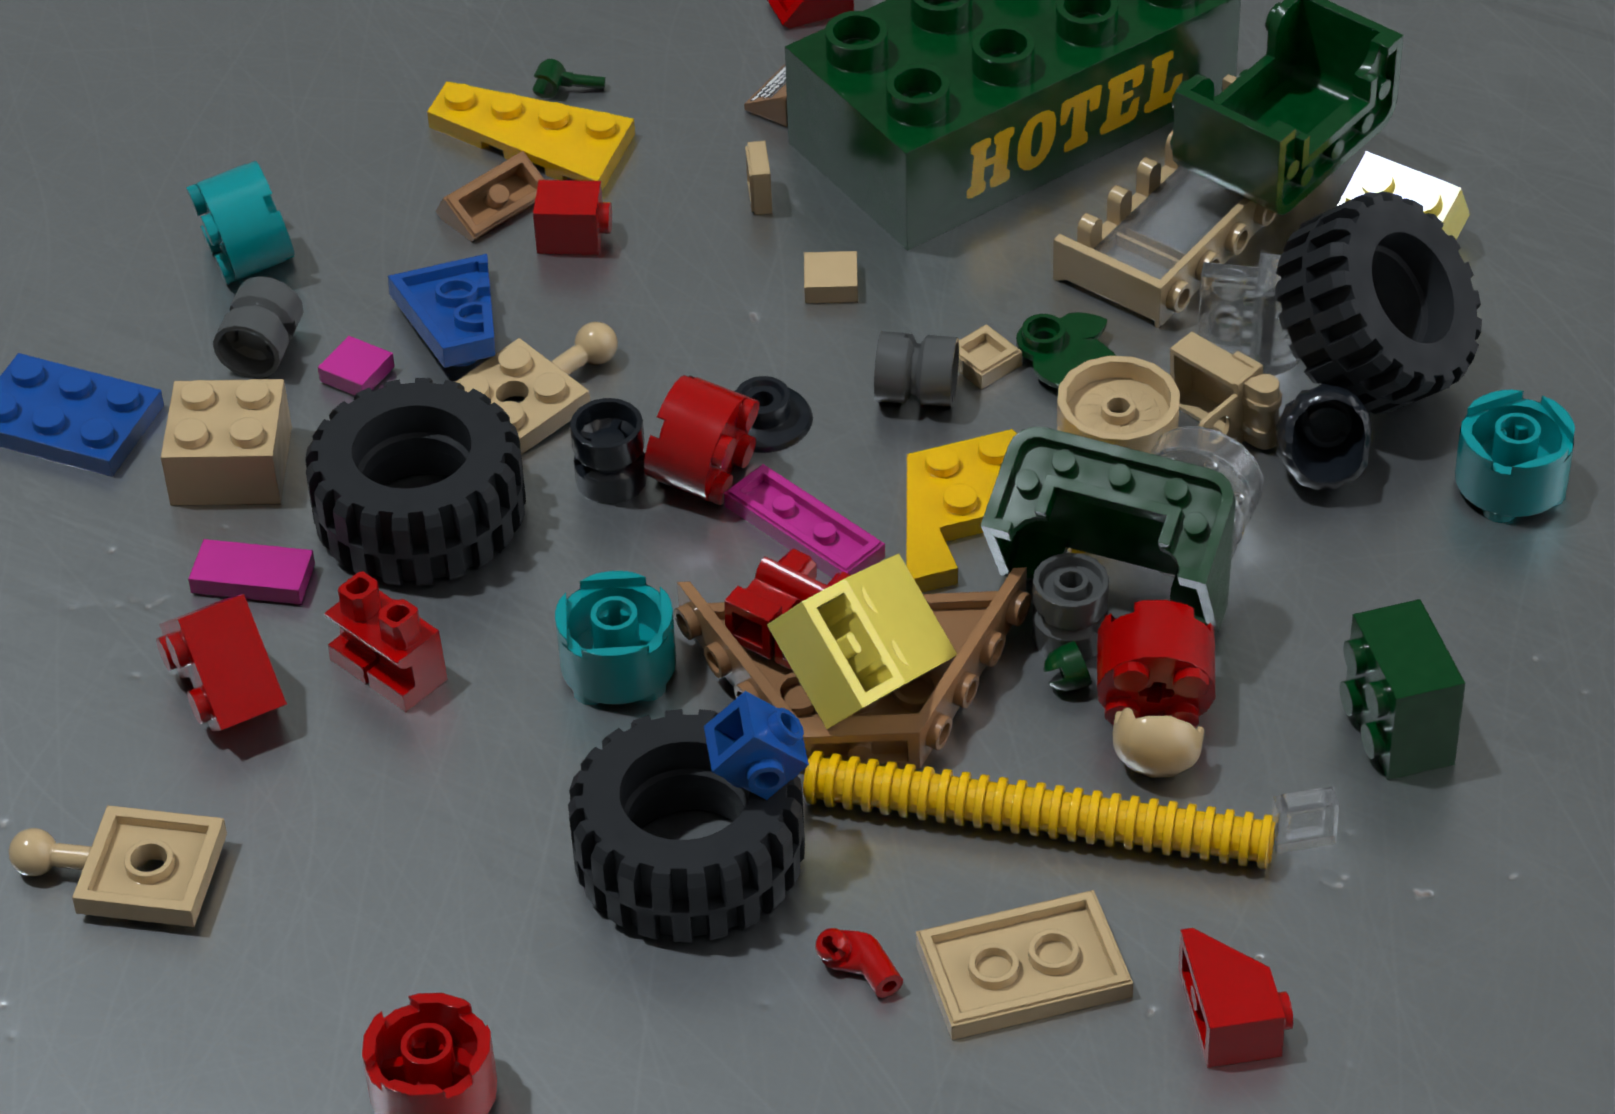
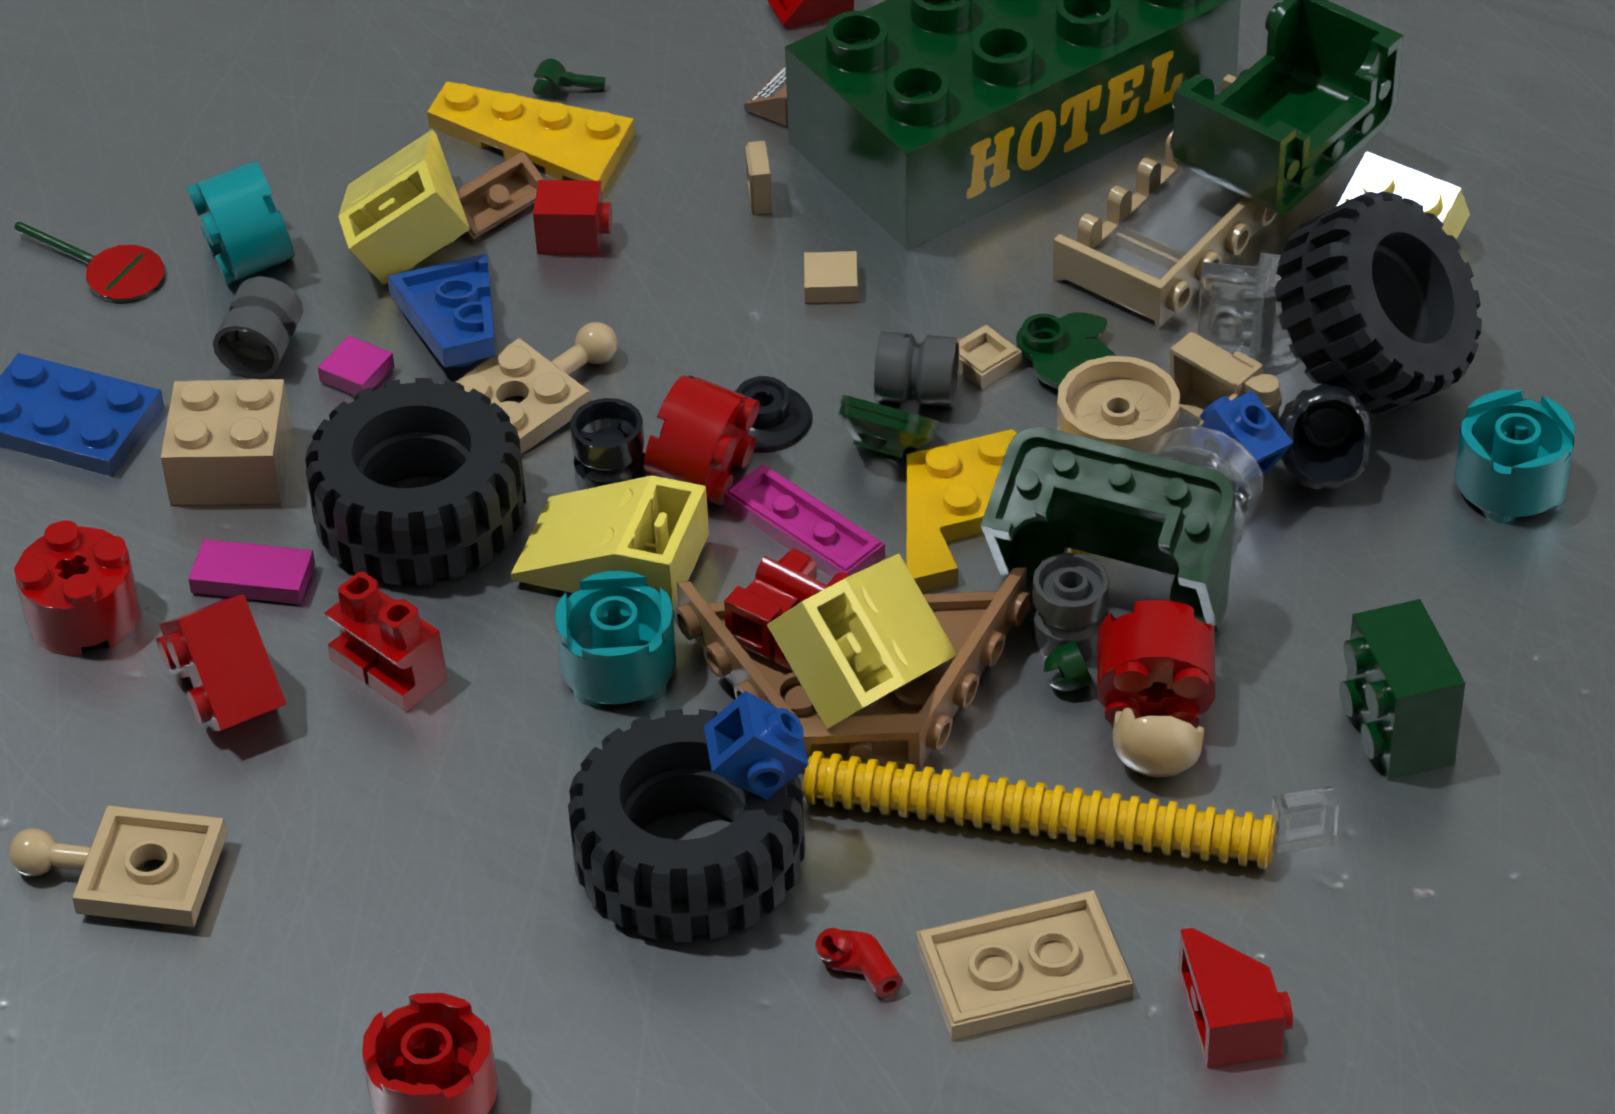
(77, 588): none -> red brick
(114, 274): none -> red piece
(402, 209): none -> light yellow slope
(629, 525): none -> light yellow slope
(885, 427): none -> dark green piece
(1251, 425): none -> blue brick

